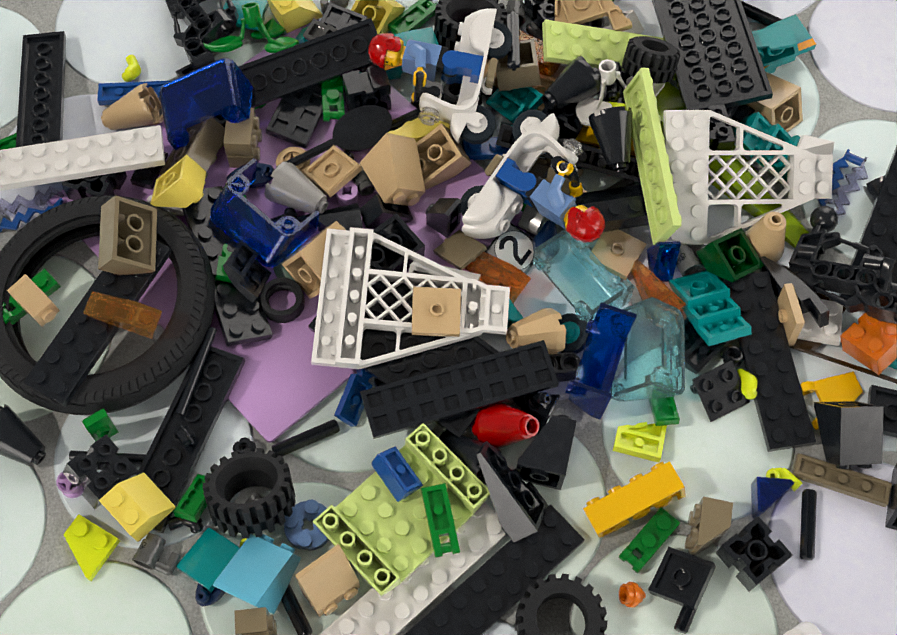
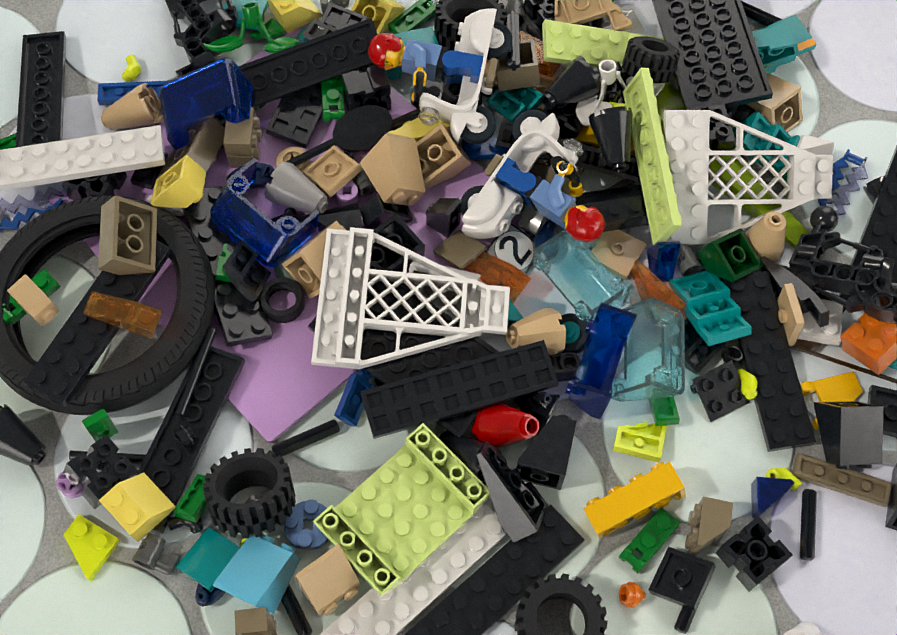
(244, 442): black plate -> none
(396, 473): blue slope -> none
(436, 311): tan plate -> none
(440, 519): green plate -> none

